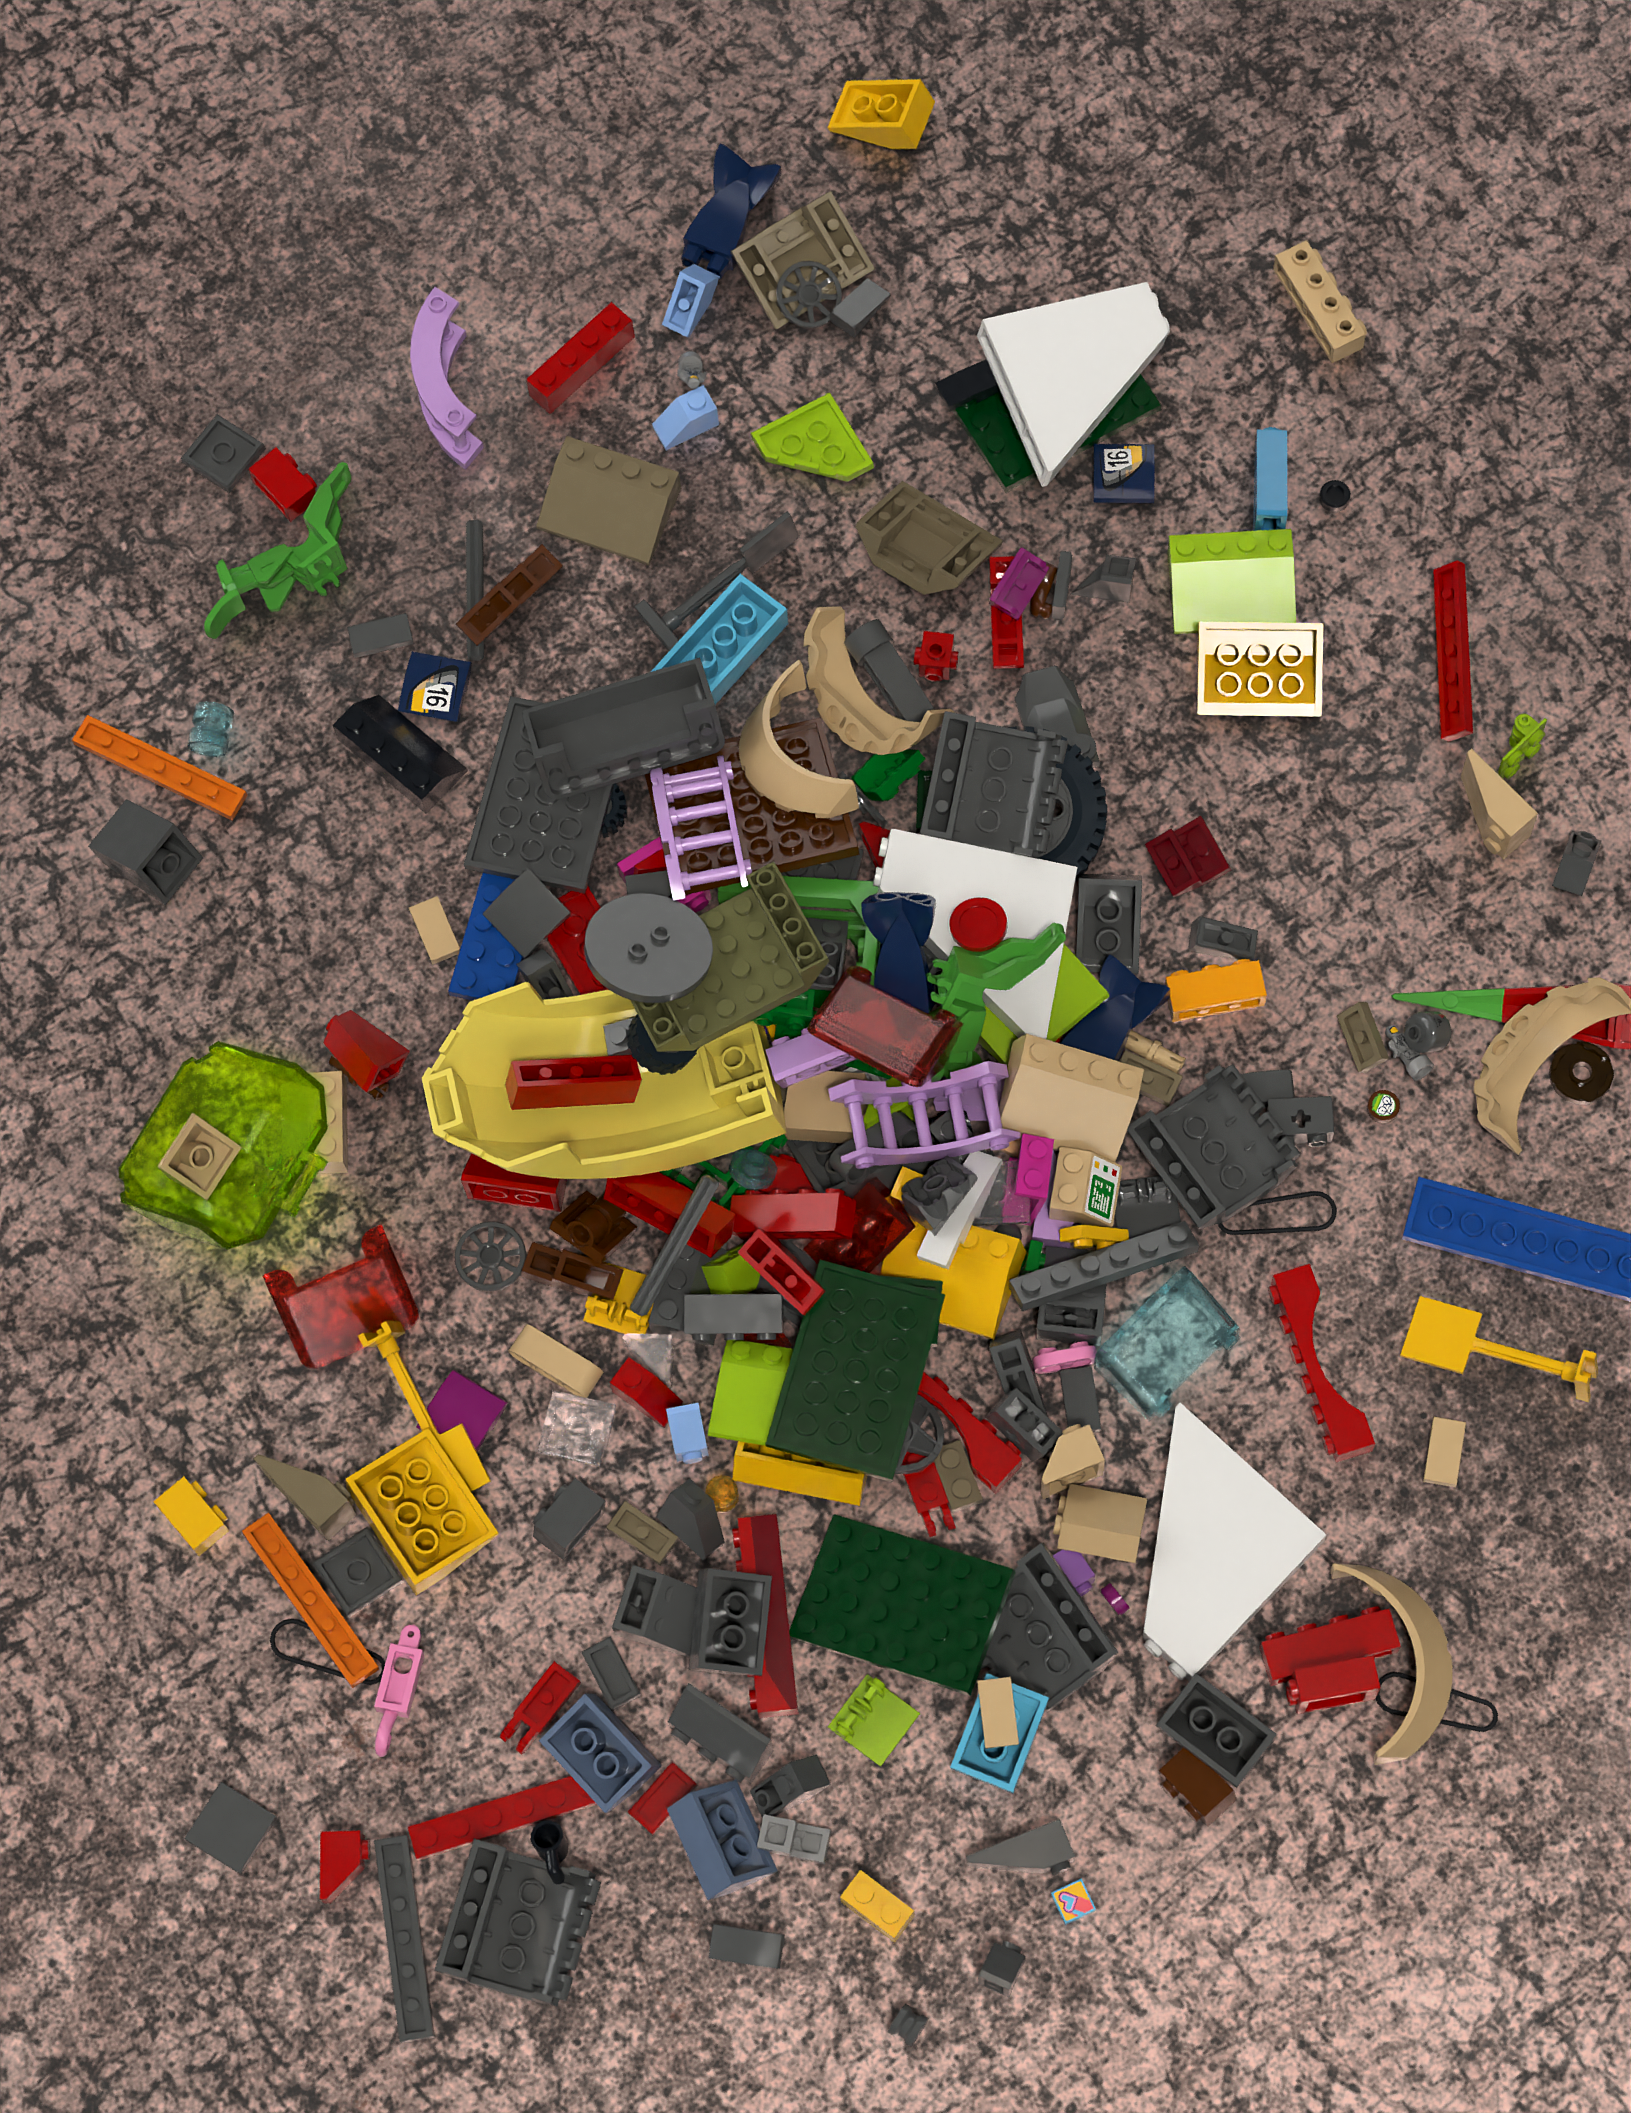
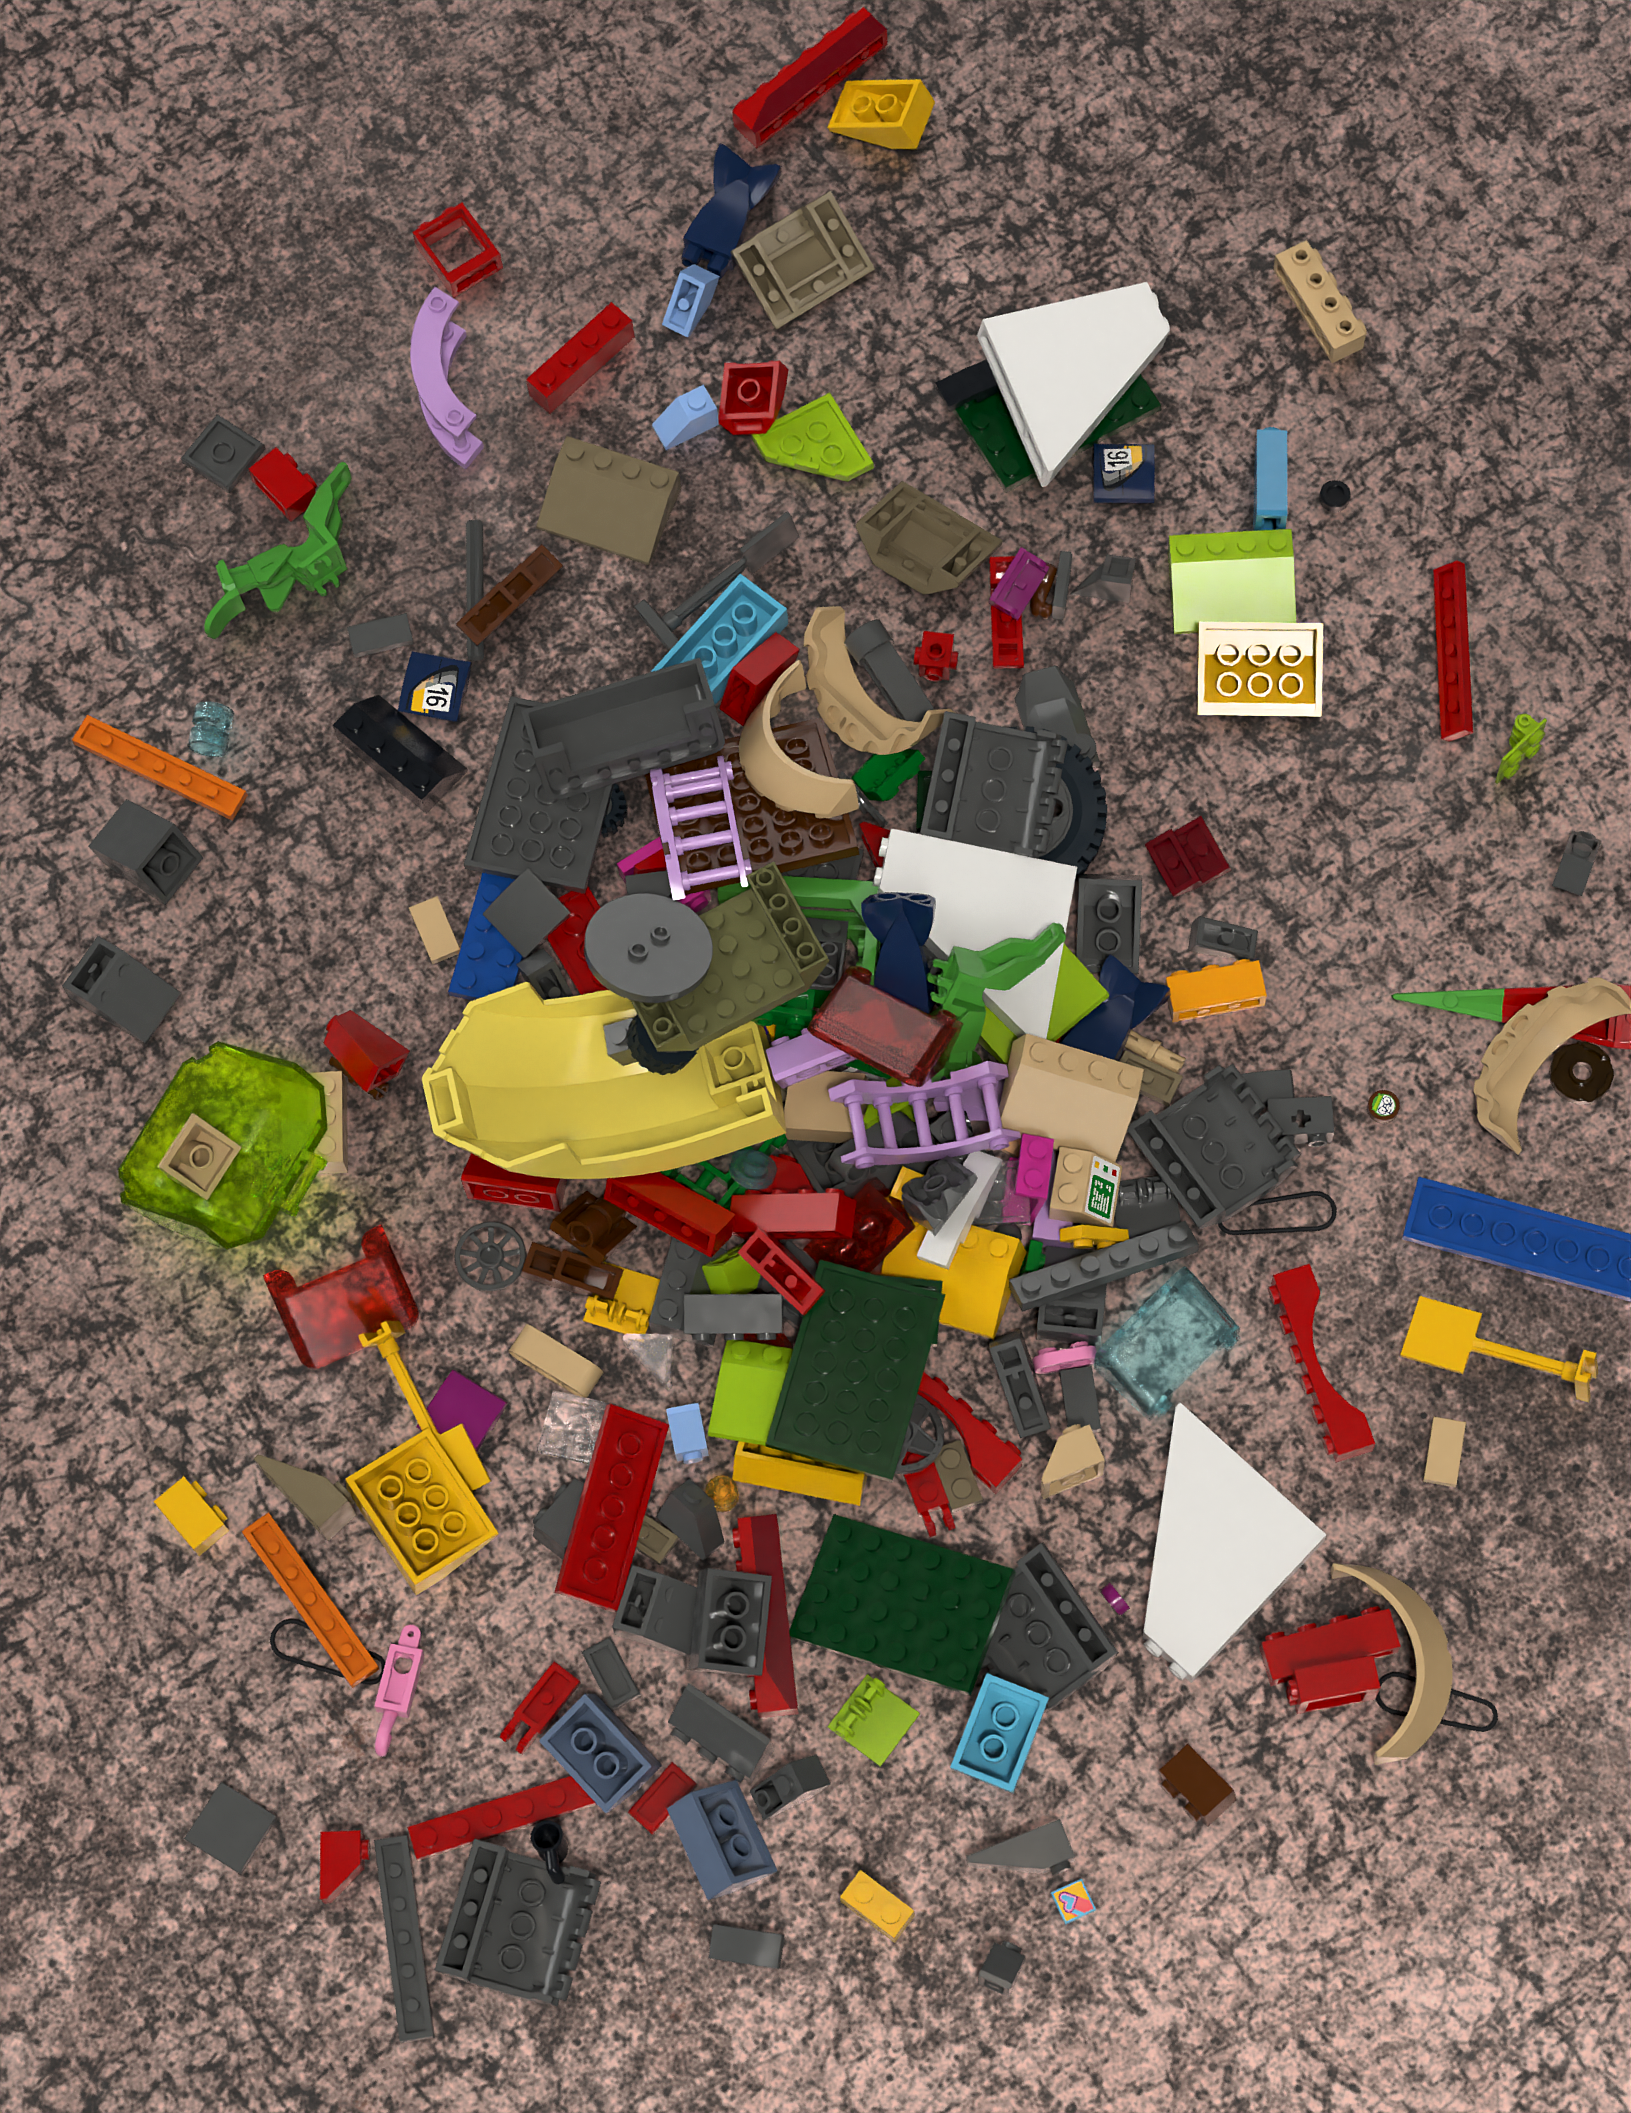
(120, 990): none -> dark grey slope
(357, 1572): dark grey tile -> none
(473, 270): none -> red window
(572, 1082): red brick -> none
(611, 1508): none -> red plate
(644, 1391): red slope -> none
(674, 1245): dark grey axle -> none
(691, 369): light grey piece -> none
(751, 396): none -> red slope
(756, 675): none -> red slope
(794, 1839): light grey slope -> none
(807, 294): dark grey wheel -> none
(809, 77): none -> brick
(859, 307): dark grey slope -> none
(908, 2025): dark grey wheel -> none
(978, 924): red piece -> none
(998, 1712): tan tile -> none
(1024, 1424): dark grey brick -> none
(1076, 1570): medium lavender brick -> none
(1100, 1523): tan brick -> none
(1216, 1730): dark grey slope -> none
(1362, 1037): dark tan plate -> none
(1416, 1065): light grey piece -> none
(1427, 1032): dark grey head -> none
(1499, 810): tan slope -> none

